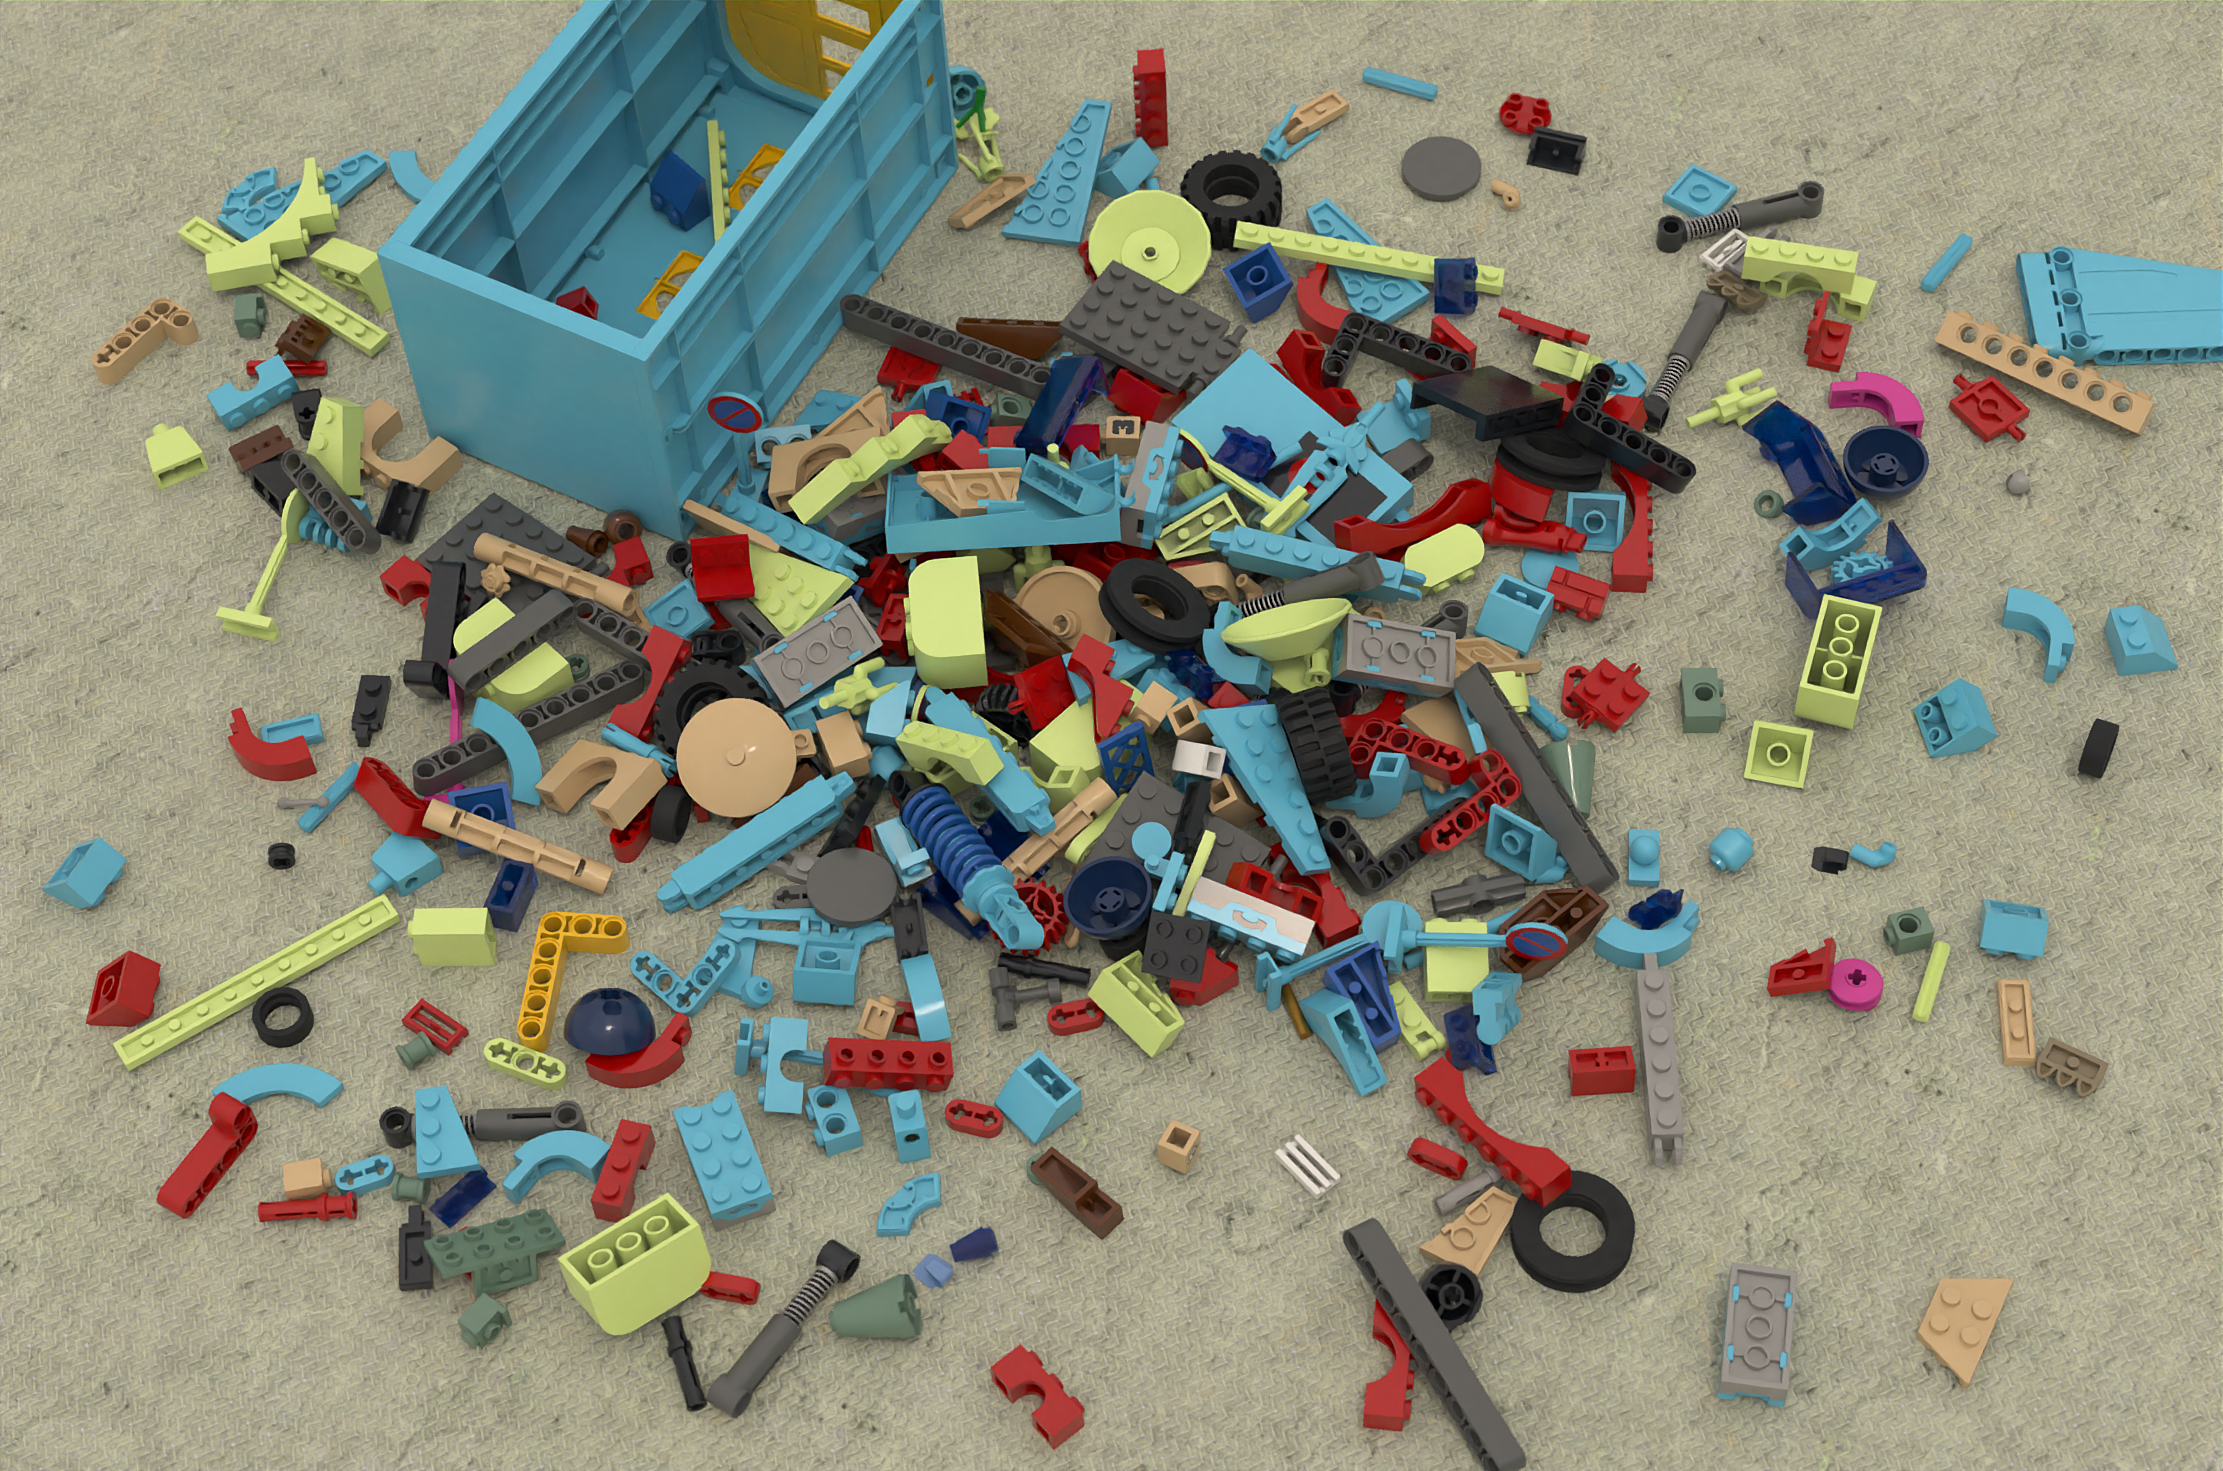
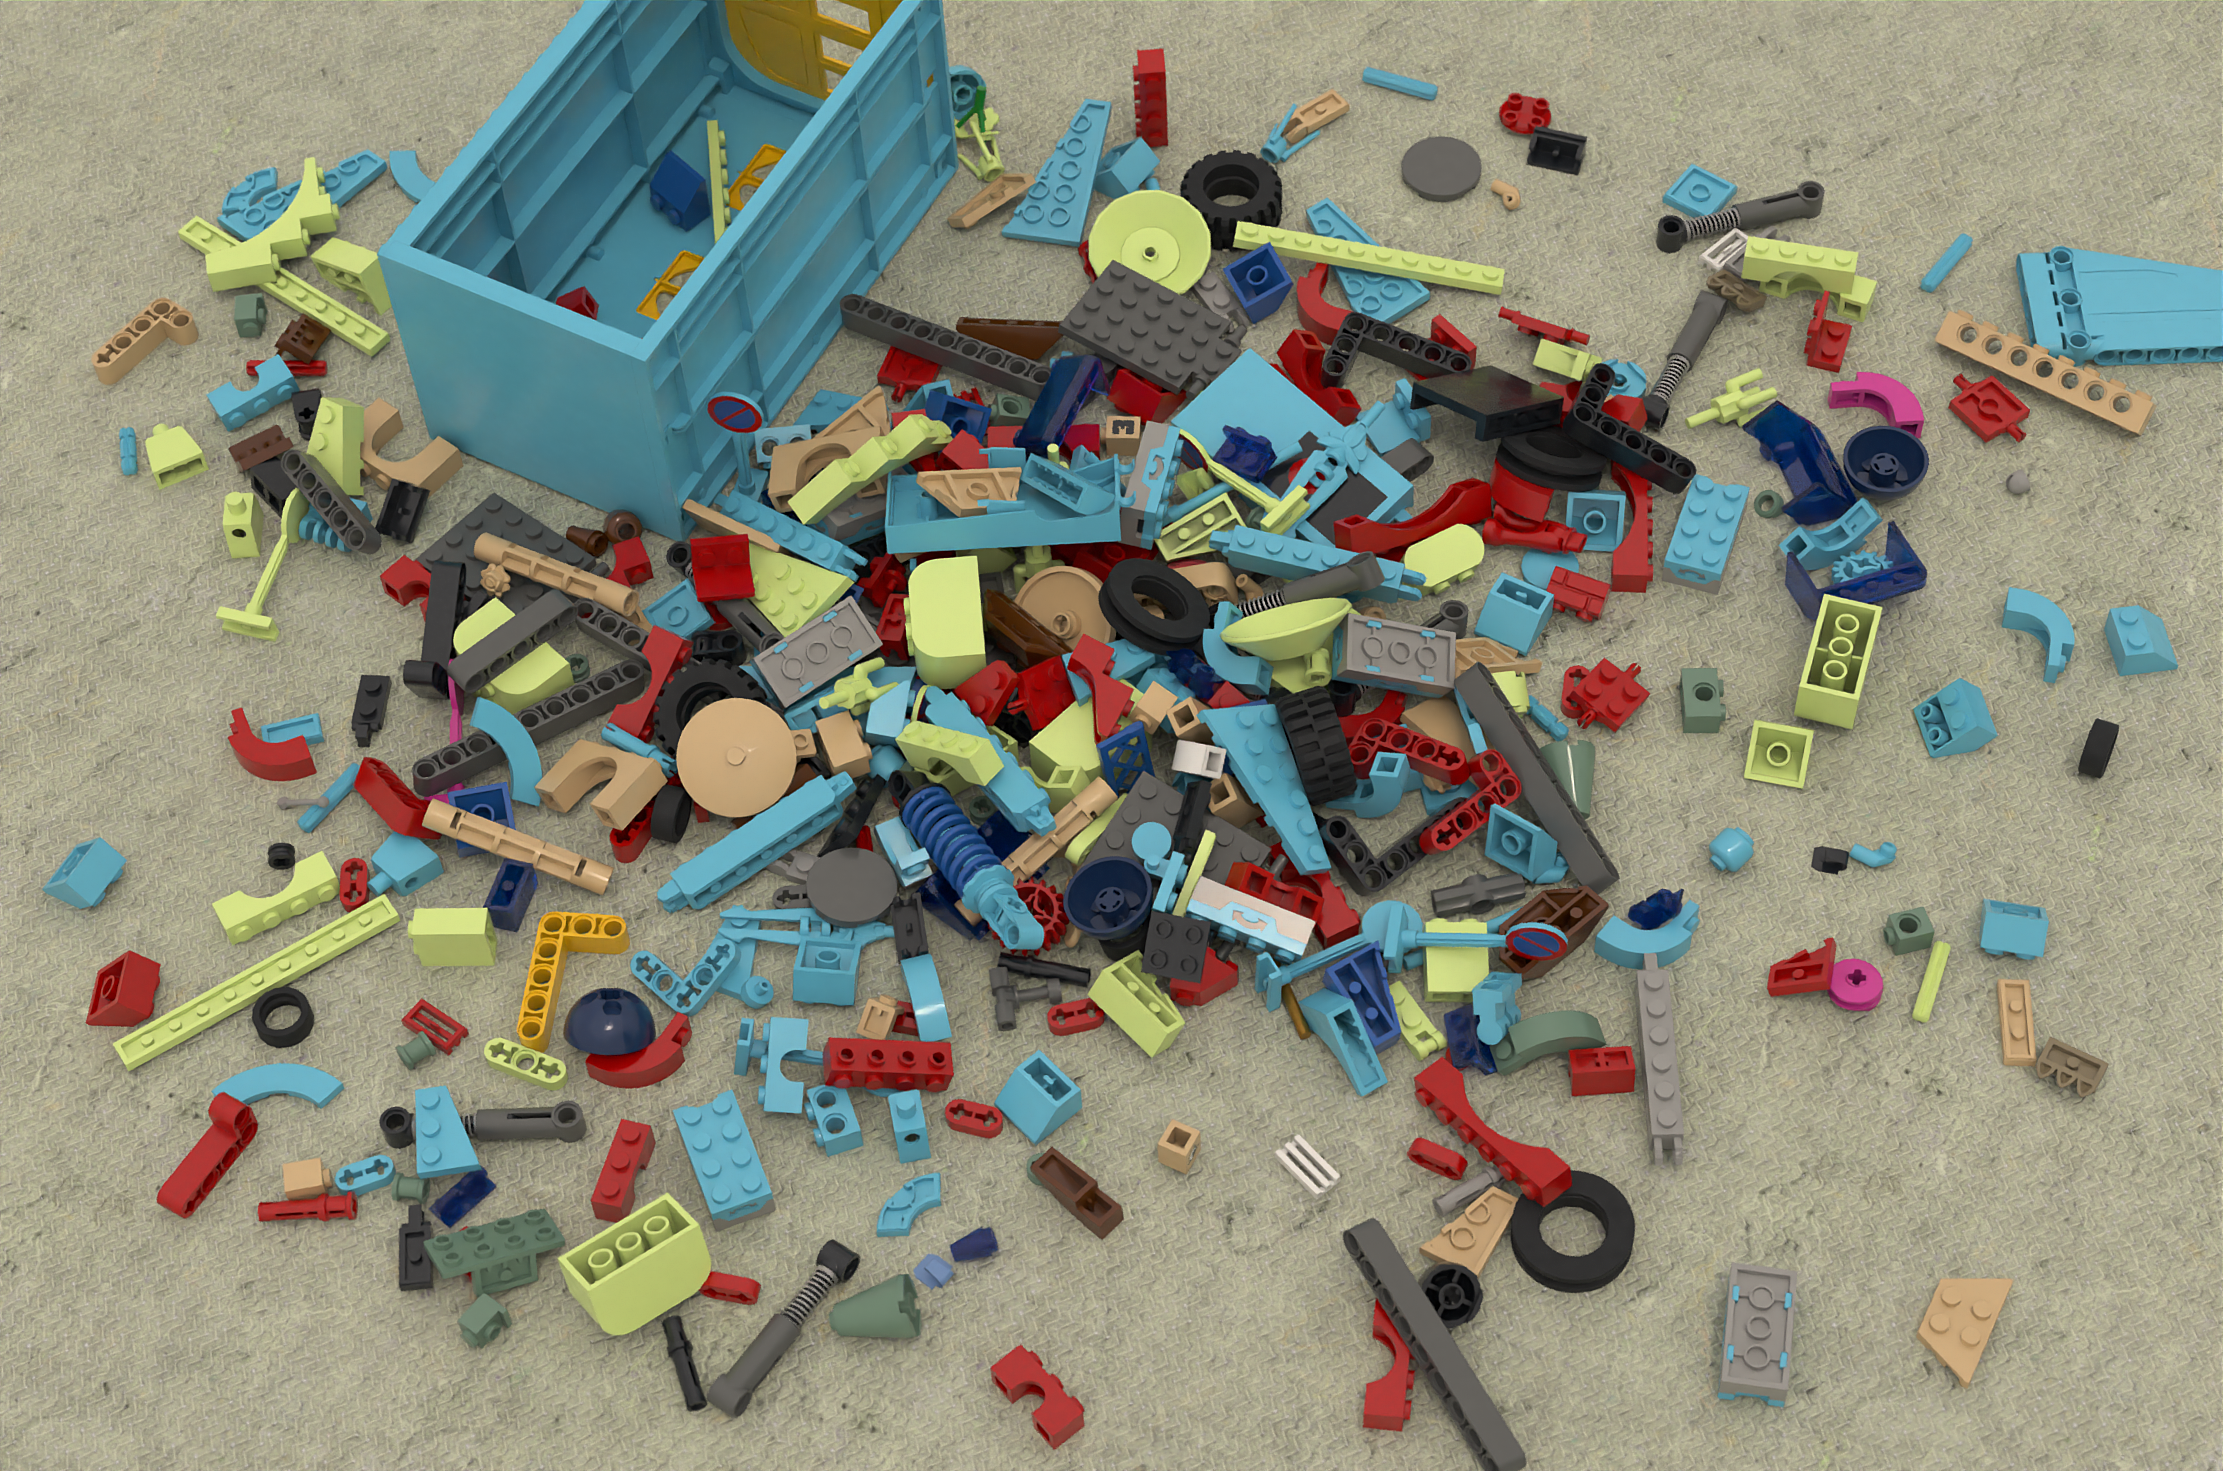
(128, 451): none -> medium azure axle
(241, 514): none -> yellowish green torso
(247, 916): none -> yellowish green arch
(348, 885): none -> red beam
(551, 1153): medium azure arch -> none
(989, 690): none -> red wing
(1218, 299): none -> light grey hinge
(1455, 285): clear blue bracket -> none
(1544, 1035): none -> sand green arch
(1643, 858): medium azure tile -> none
(1705, 535): none -> medium azure piece

